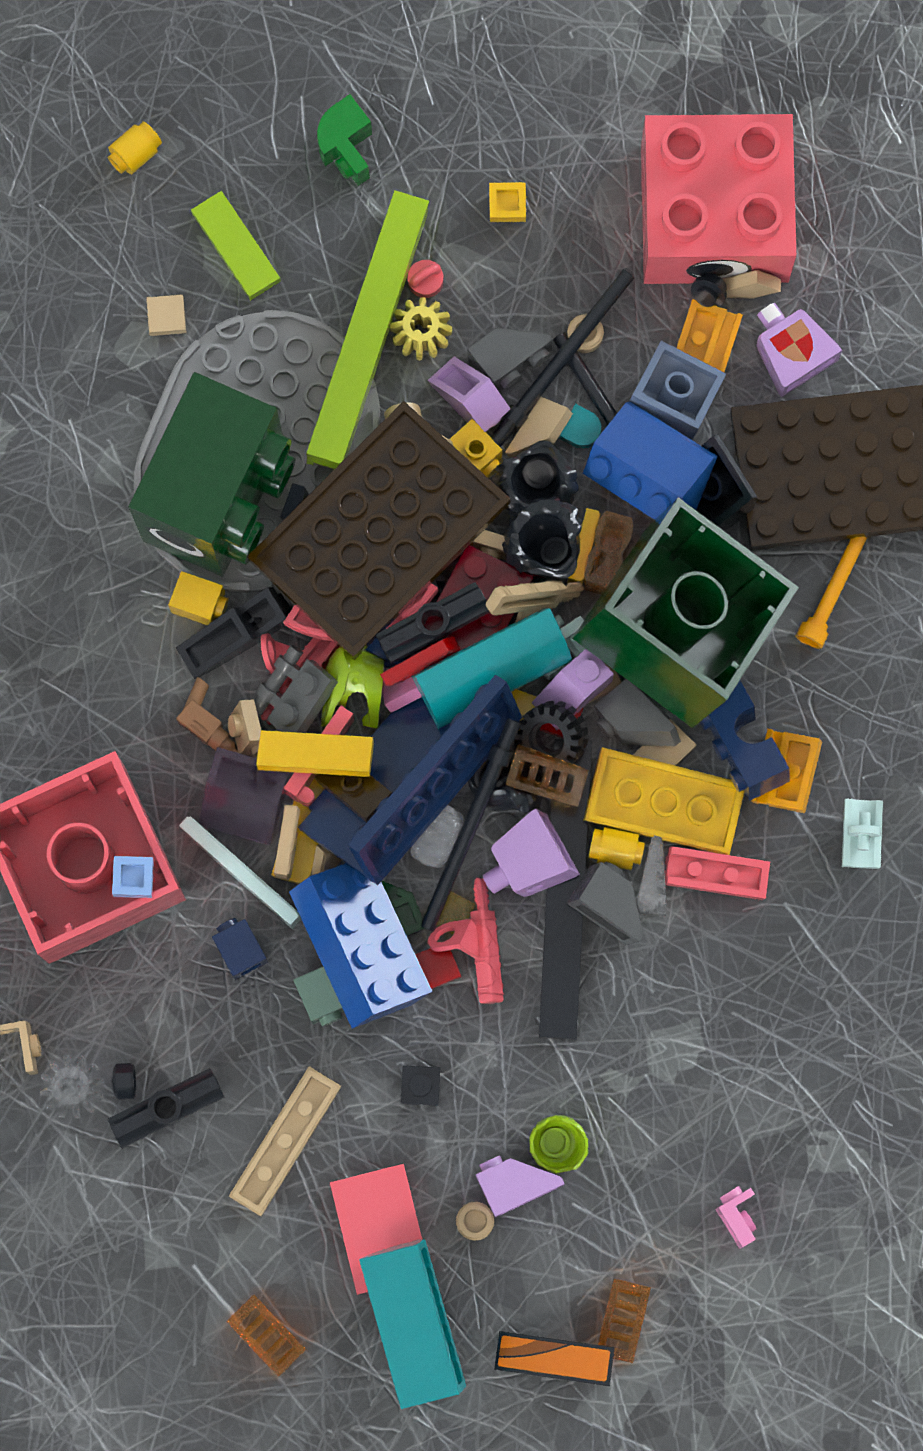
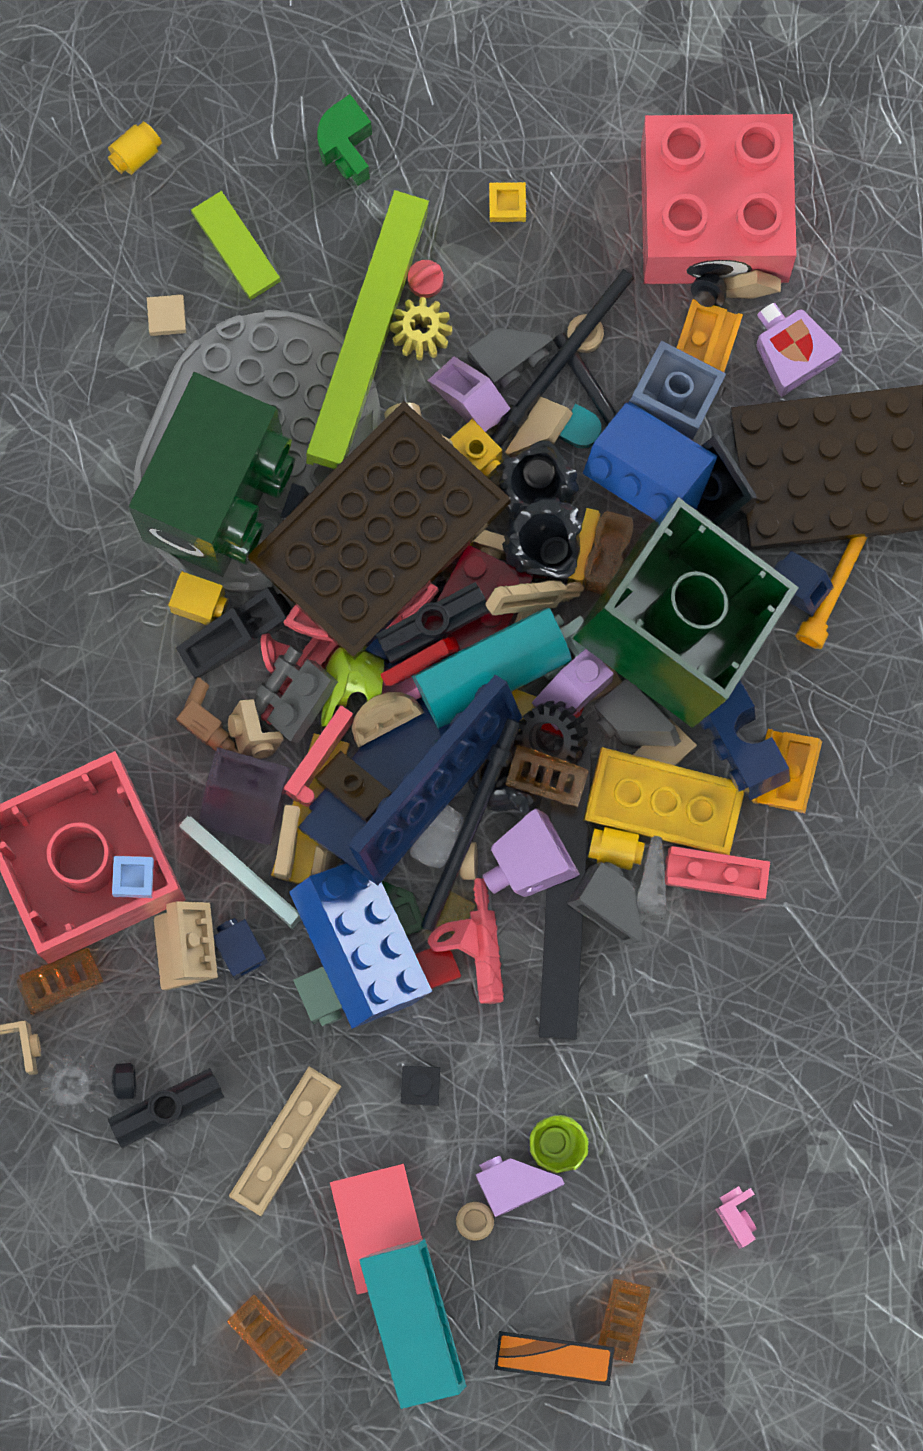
(50, 999): none -> clear orange slope
(185, 944): none -> tan bracket
(315, 753): yellow tile -> none
(383, 715): none -> tan tile
(470, 864): none -> tan tile
(812, 581): none -> dark blue brick
(862, 833): light aqua hips -> none

